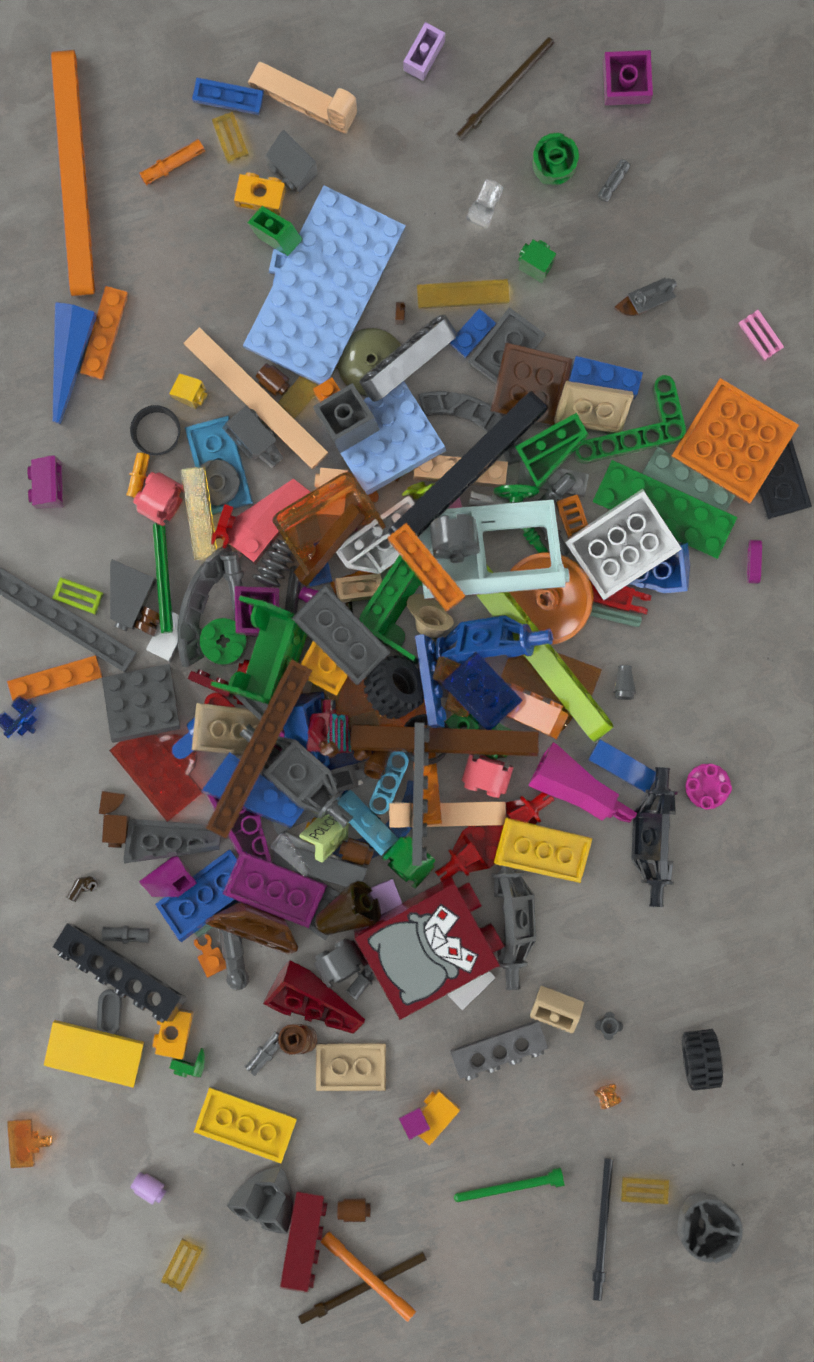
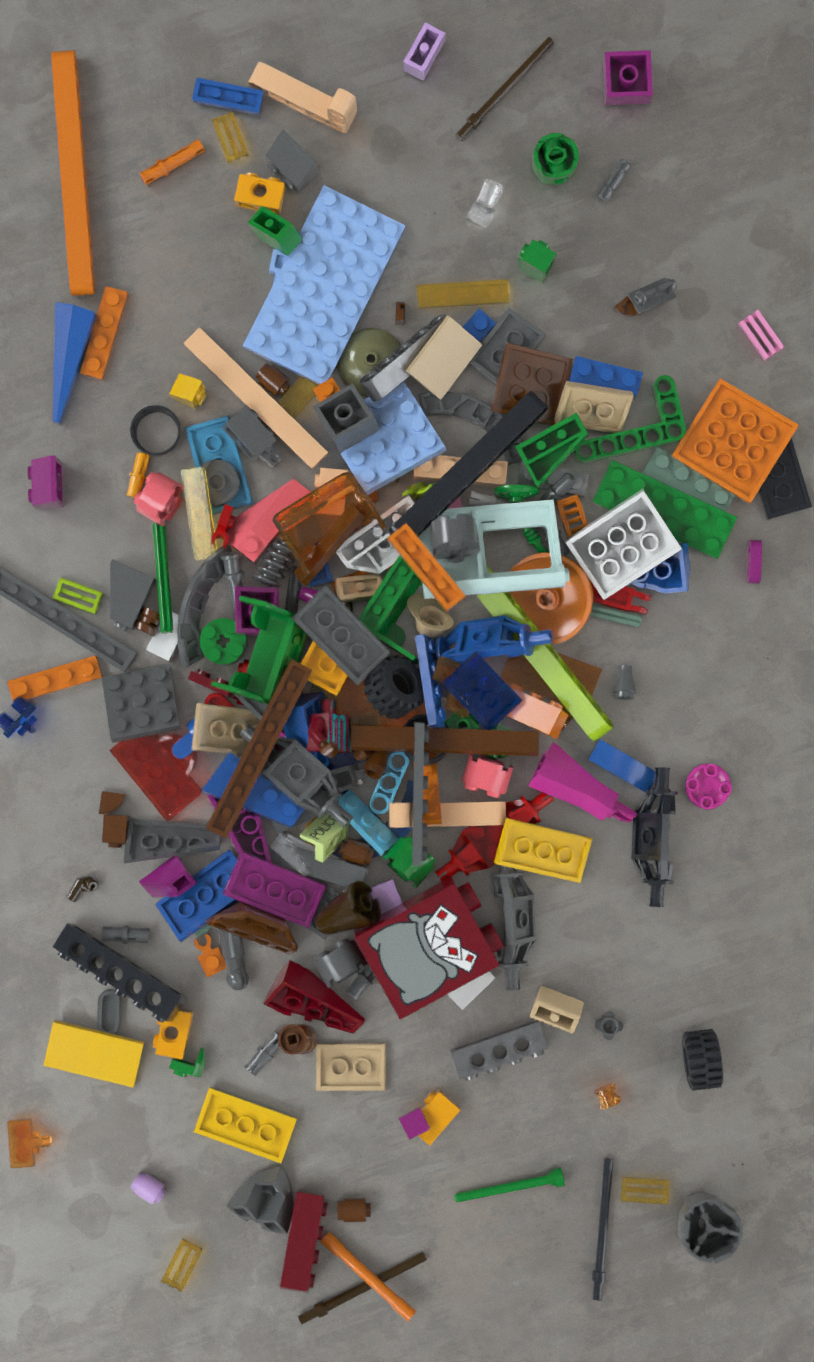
(444, 357): none -> tan tile

